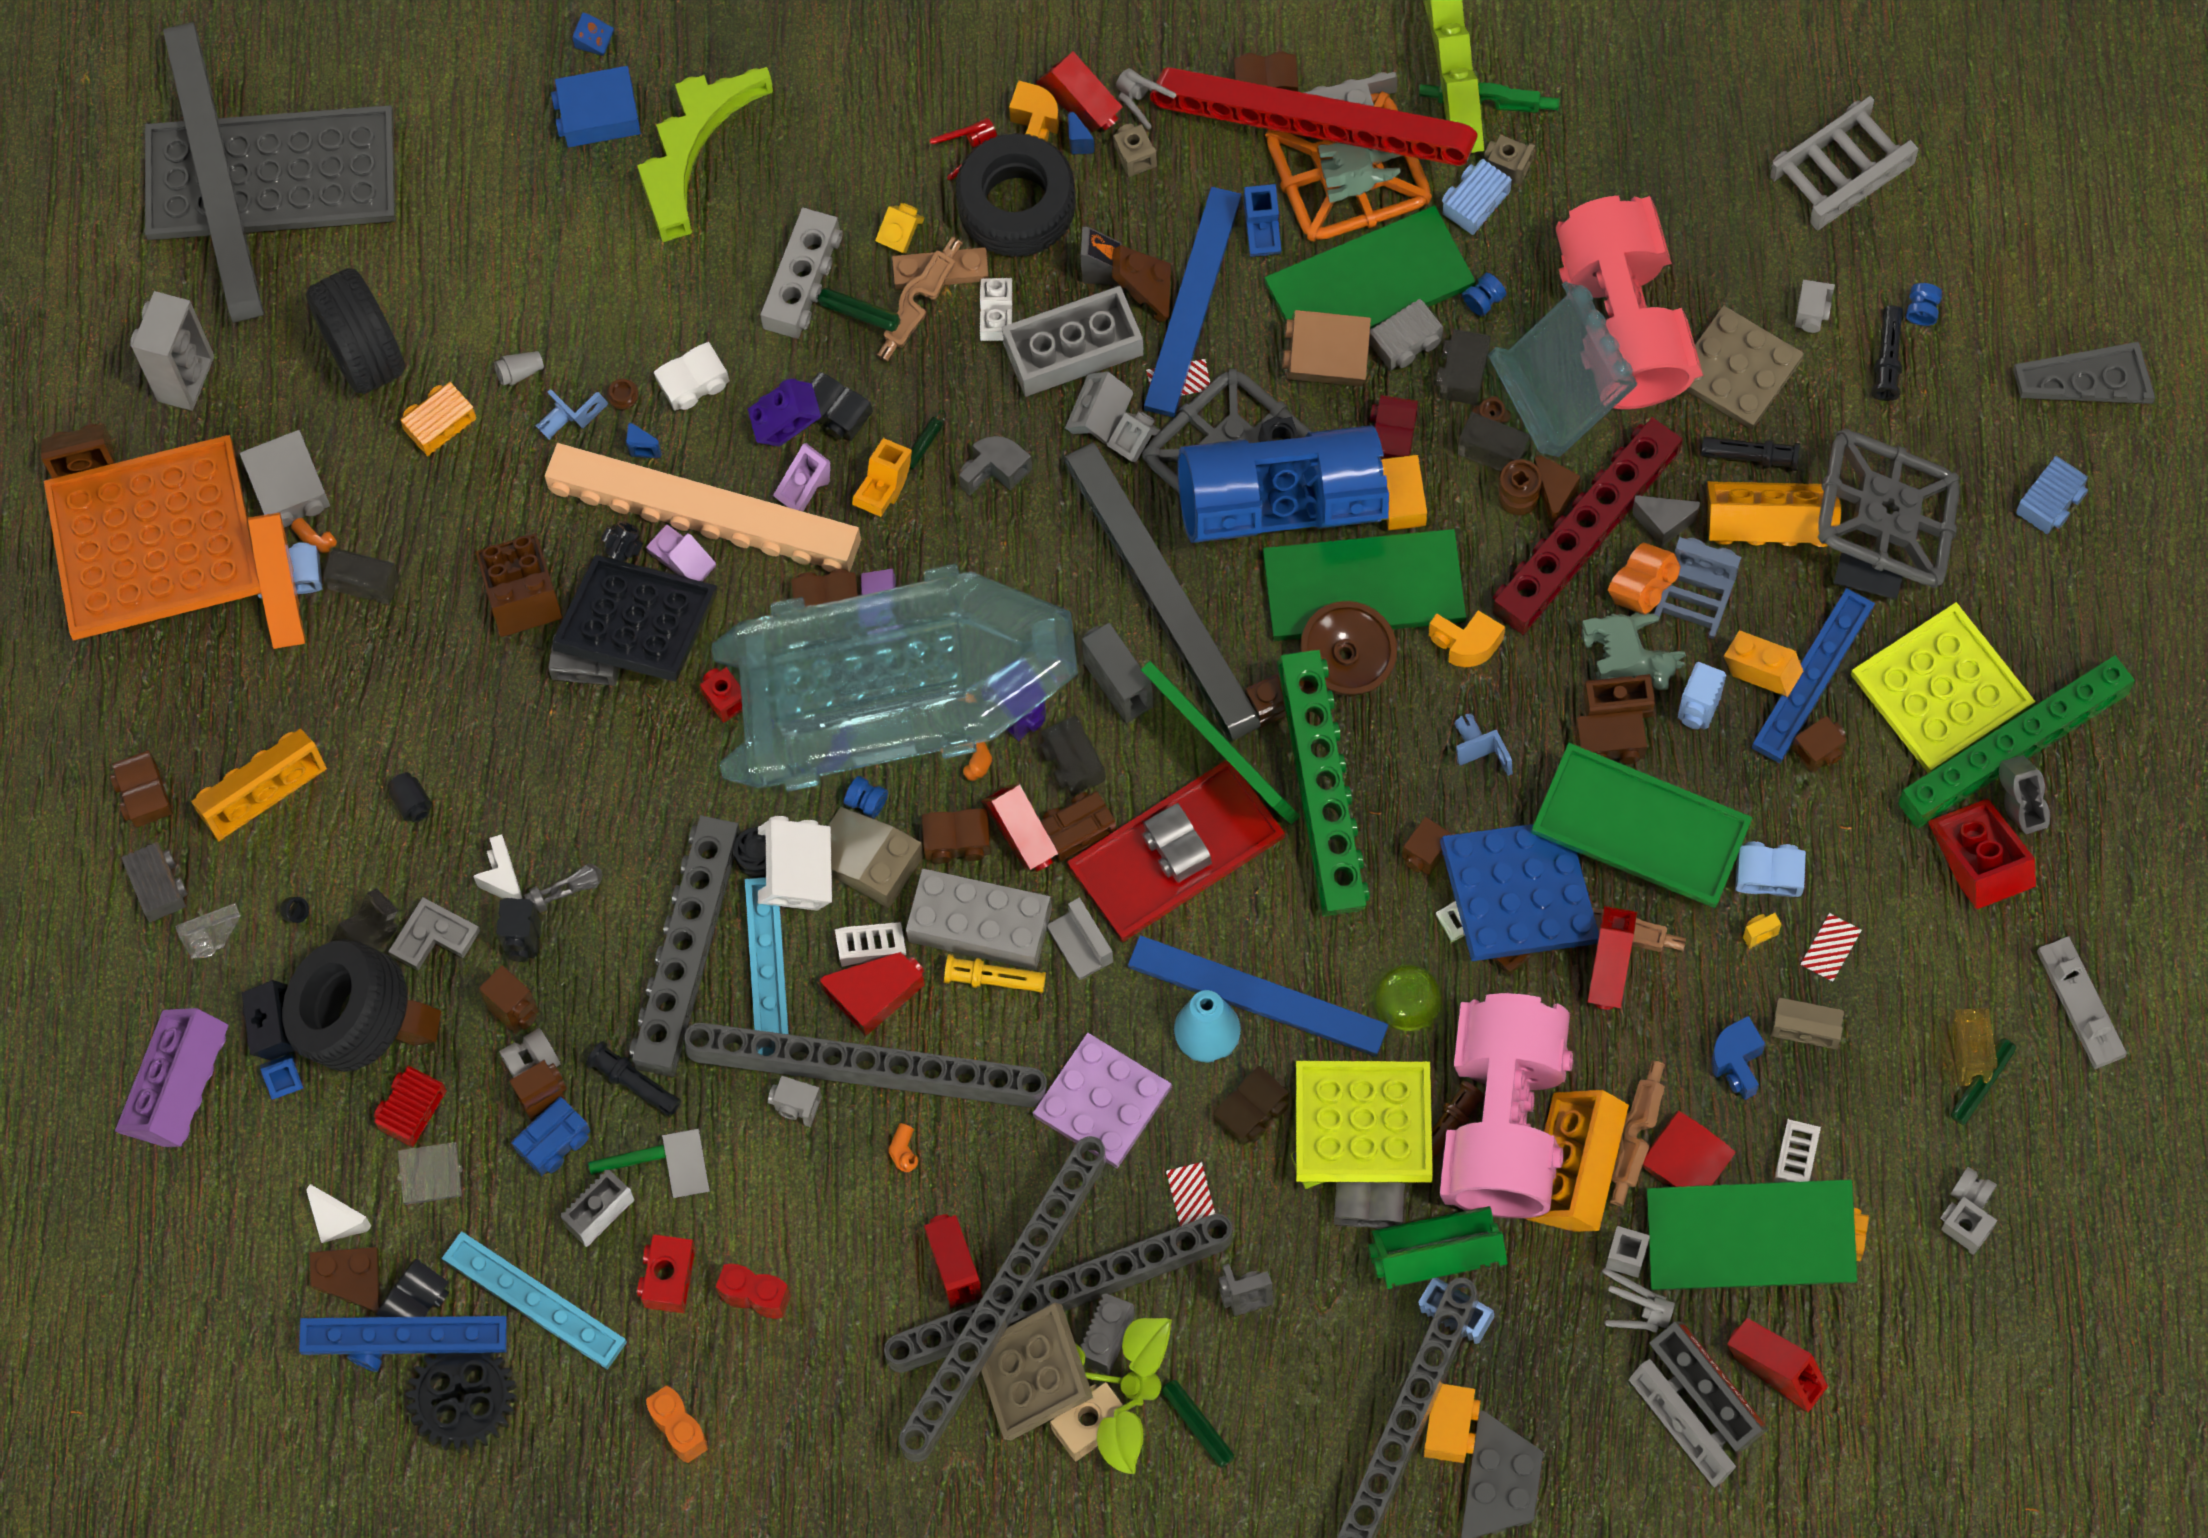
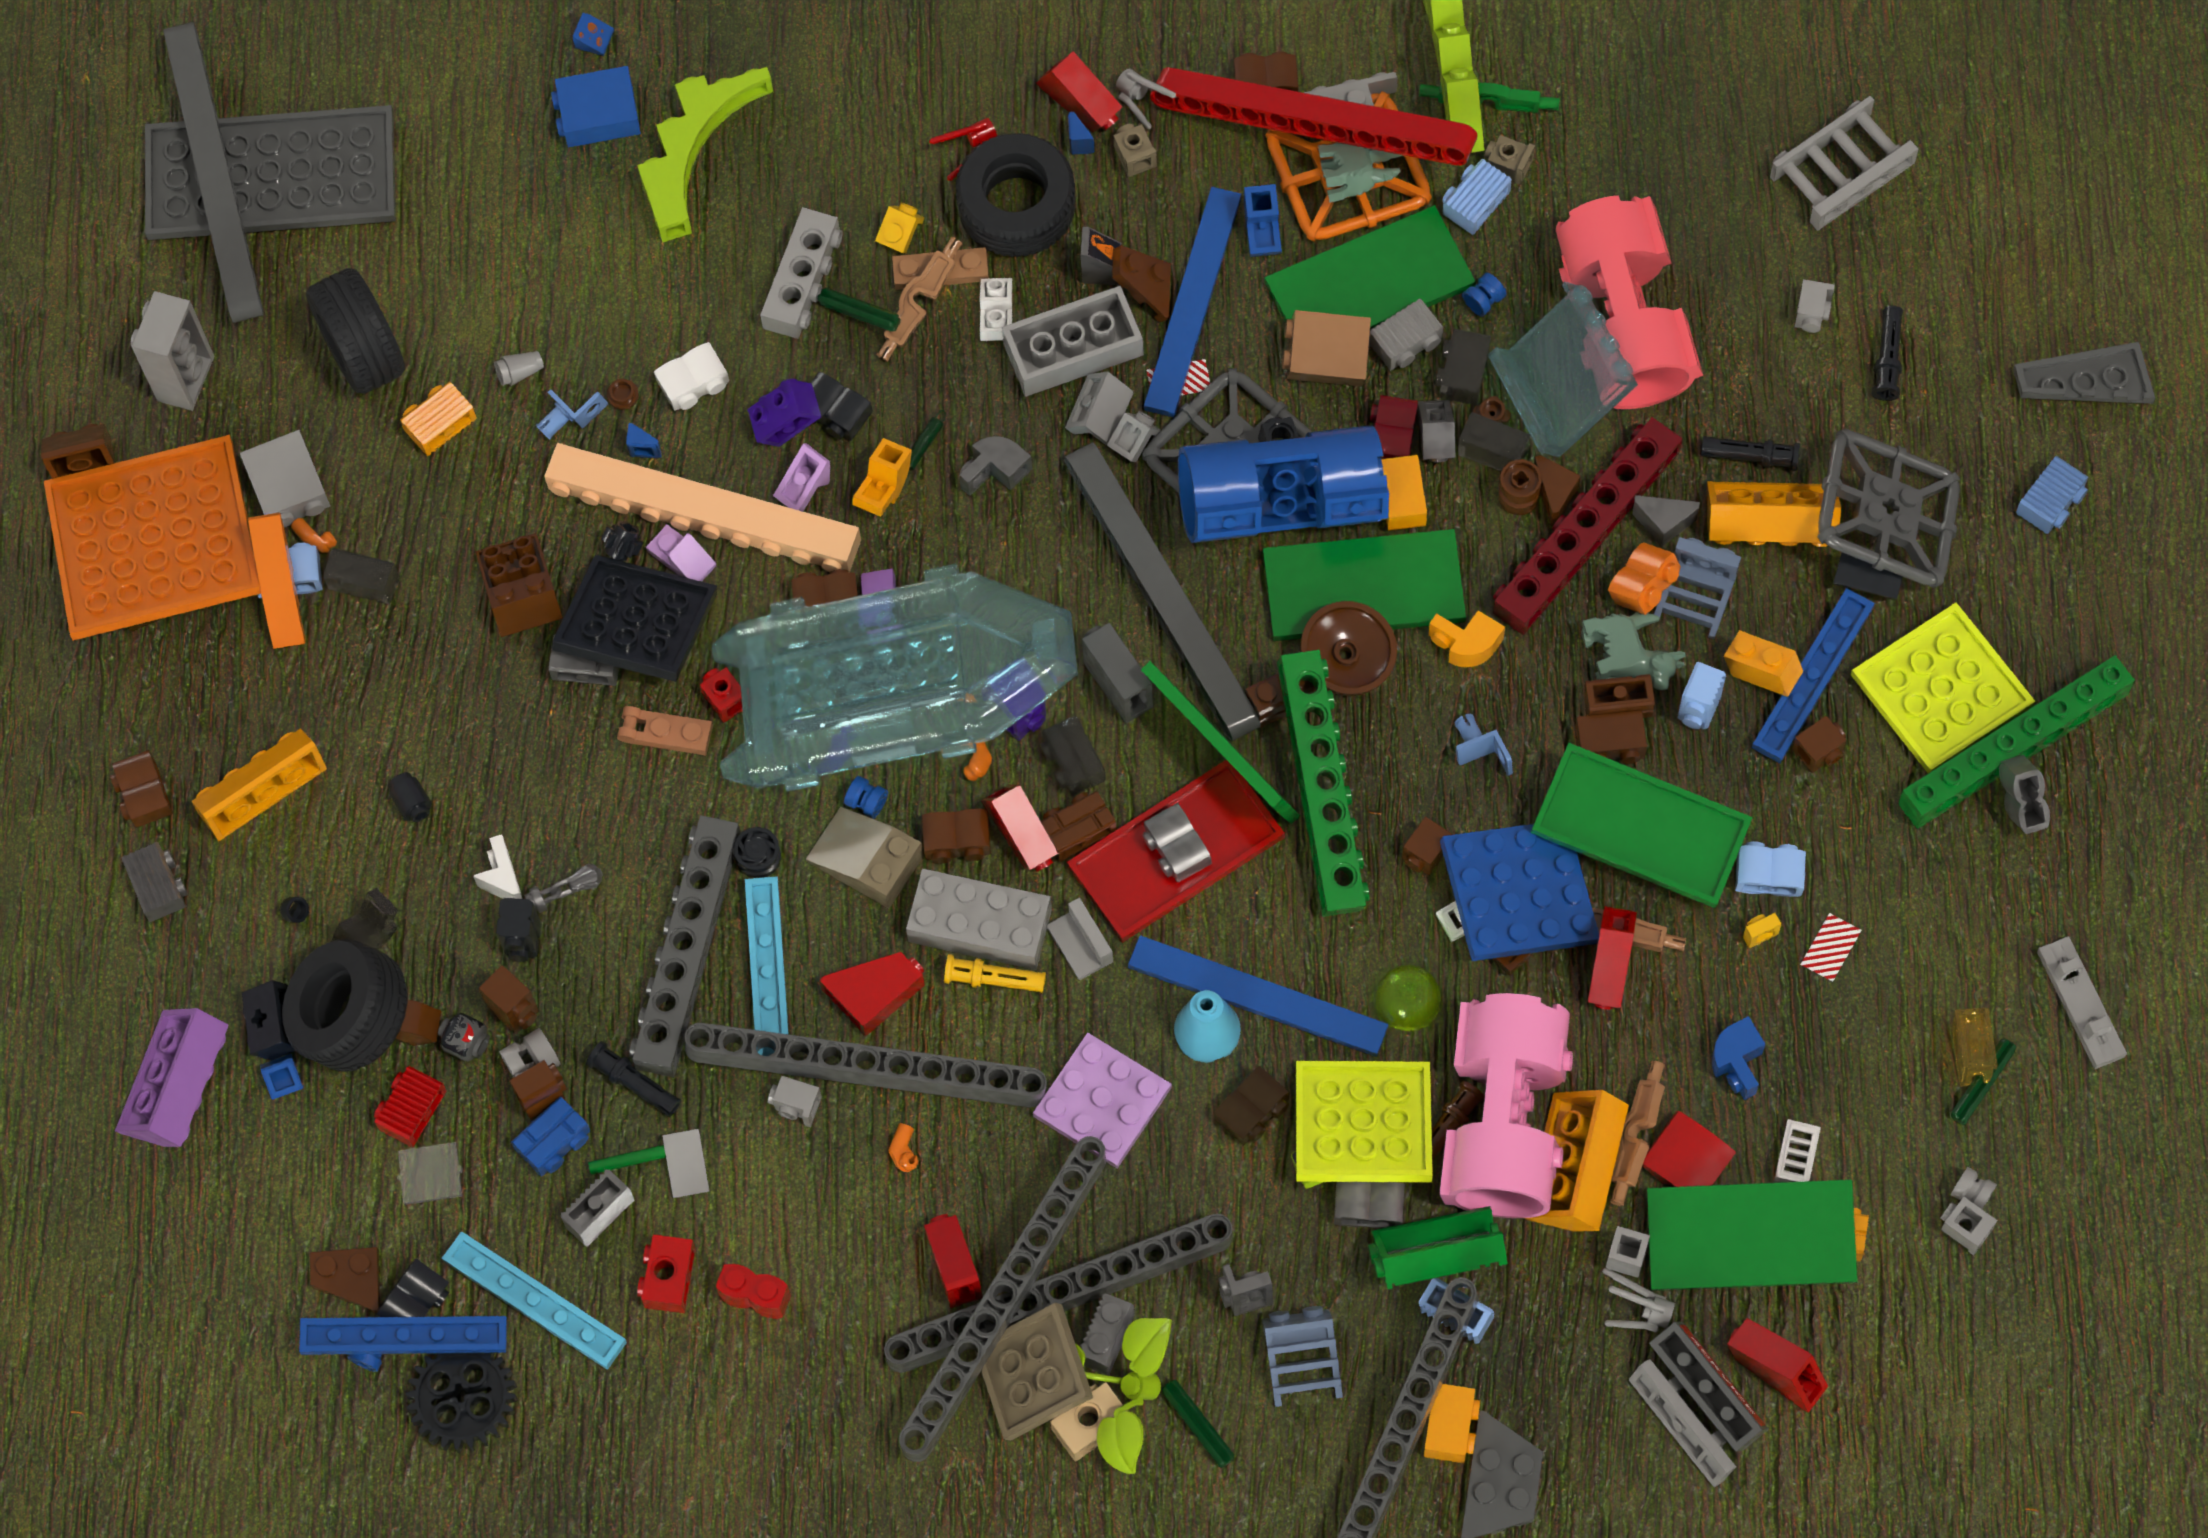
(208, 932): clear wing -> none
(333, 1217): white slope -> none
(431, 926): light grey plate -> none
(463, 1037): none -> dark grey head
(665, 731): none -> nougat plate
(674, 1421): orange brick -> none
(796, 864): white panel -> none
(868, 931): white slope -> none
(1034, 108): light orange brick -> none
(1190, 1193): sticker -> none
(1297, 1333): none -> sand blue plate
(1436, 430): none -> flat silver slope
(1742, 367): dark tan plate -> none
(1808, 1023): dark tan panel -> none
(1924, 302): blue wheel -> none
(1984, 853): red slope -> none

